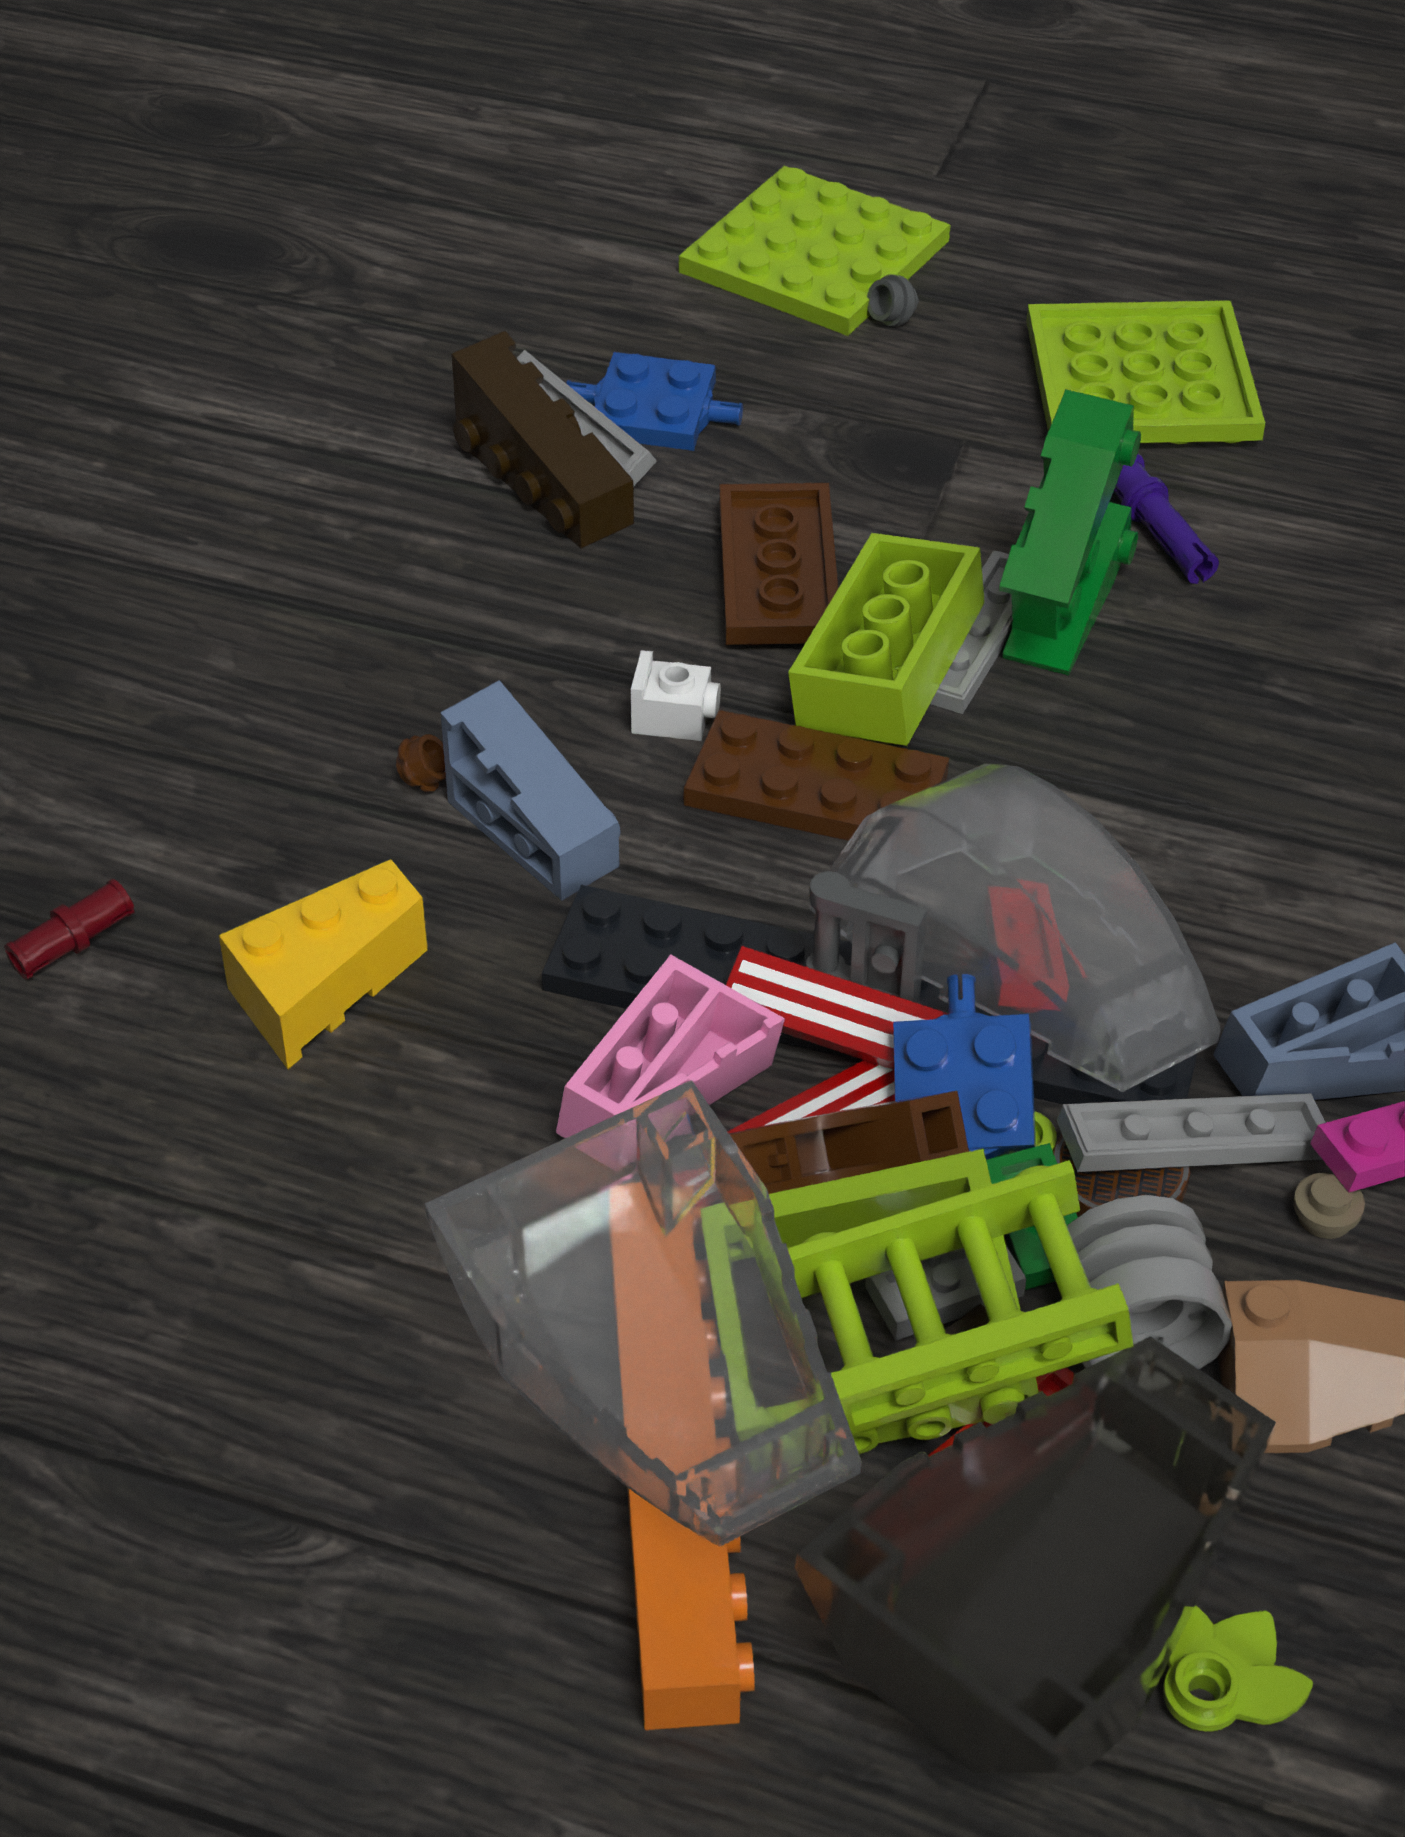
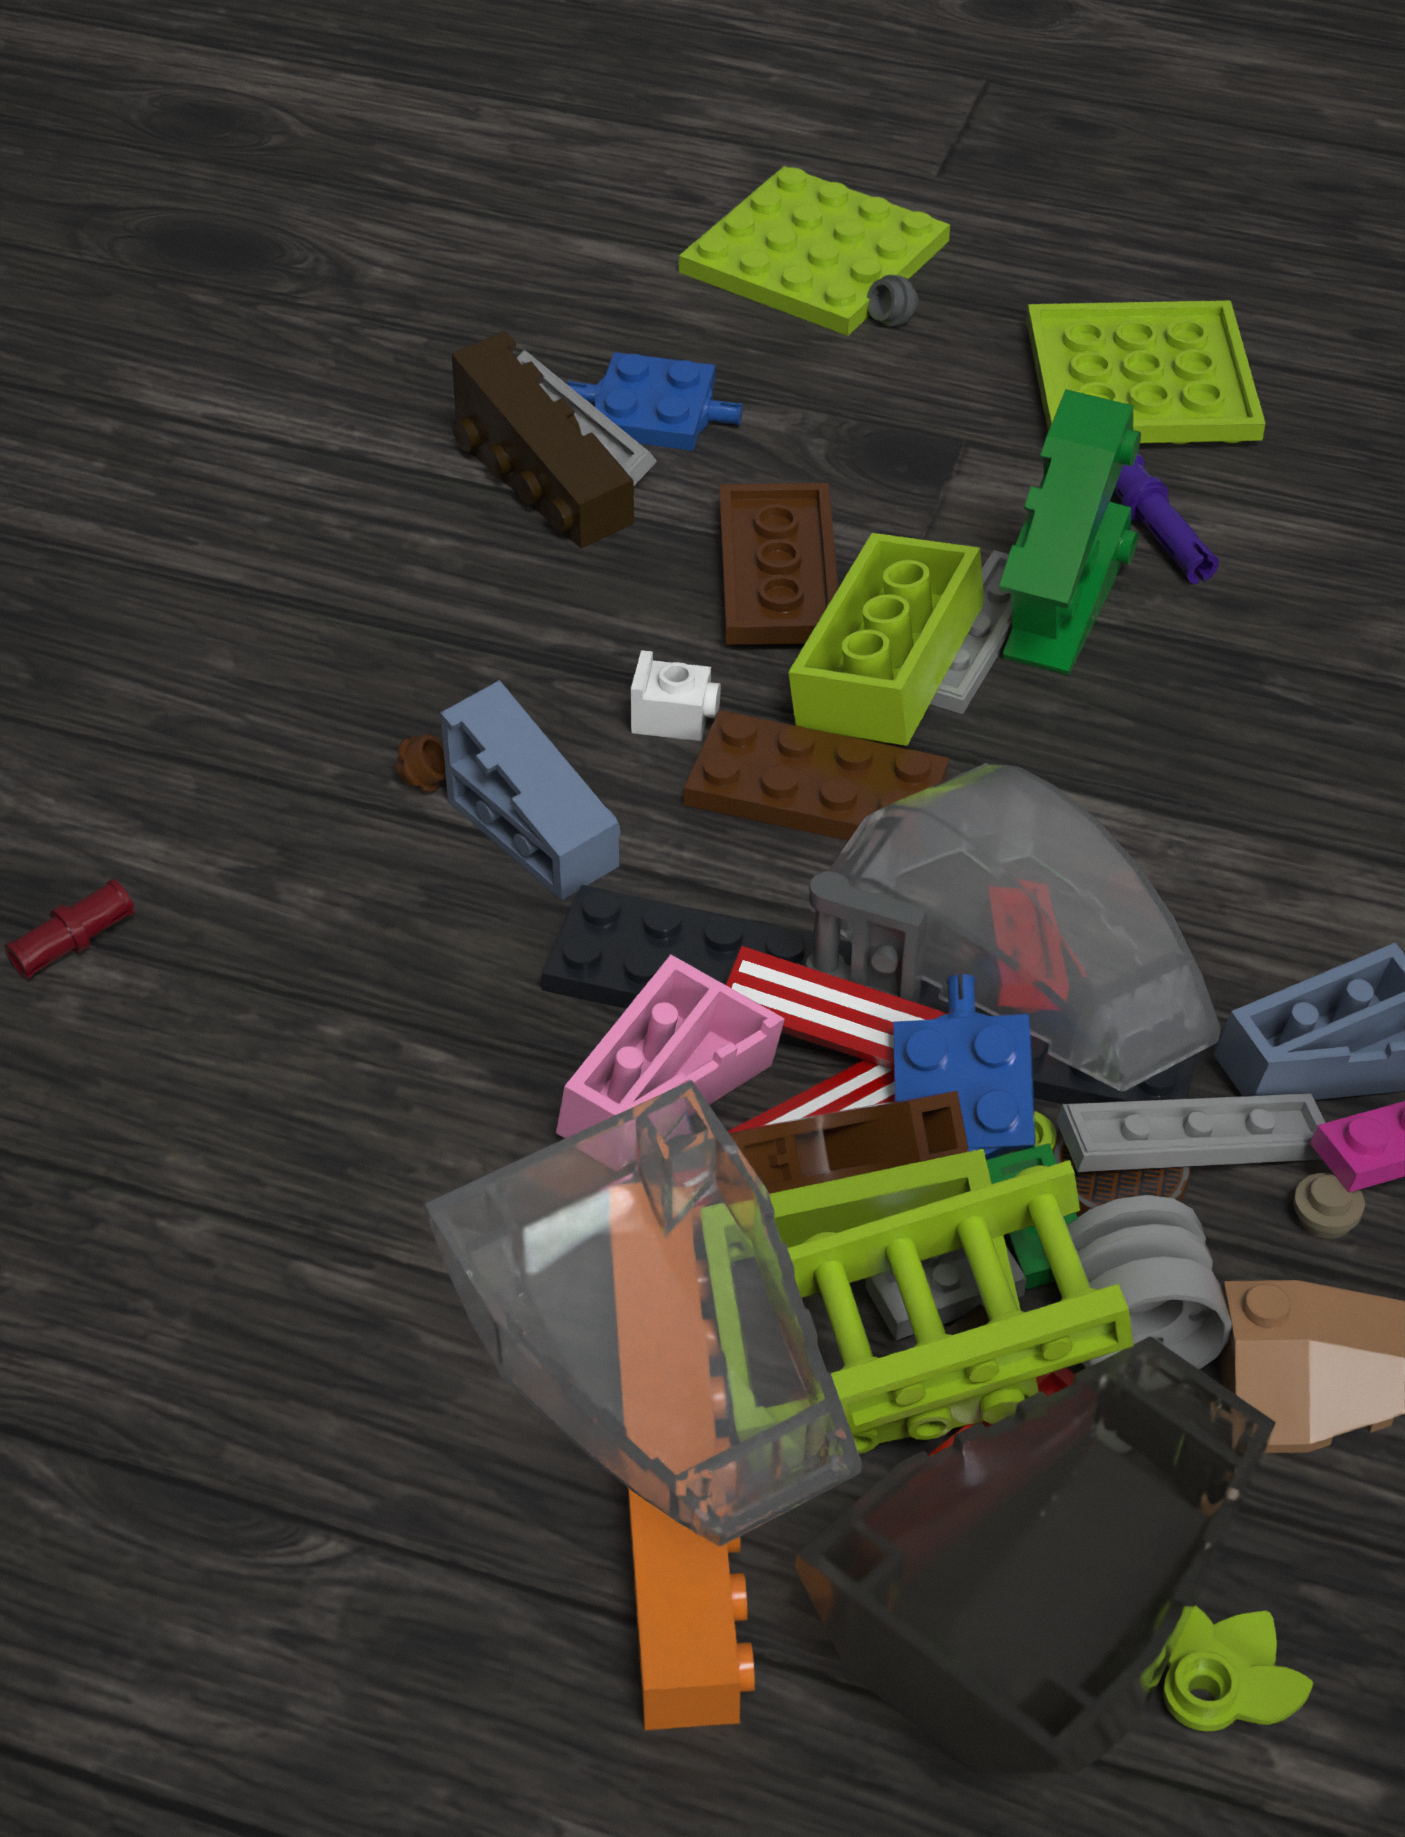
(322, 954): yellow wedge -> none

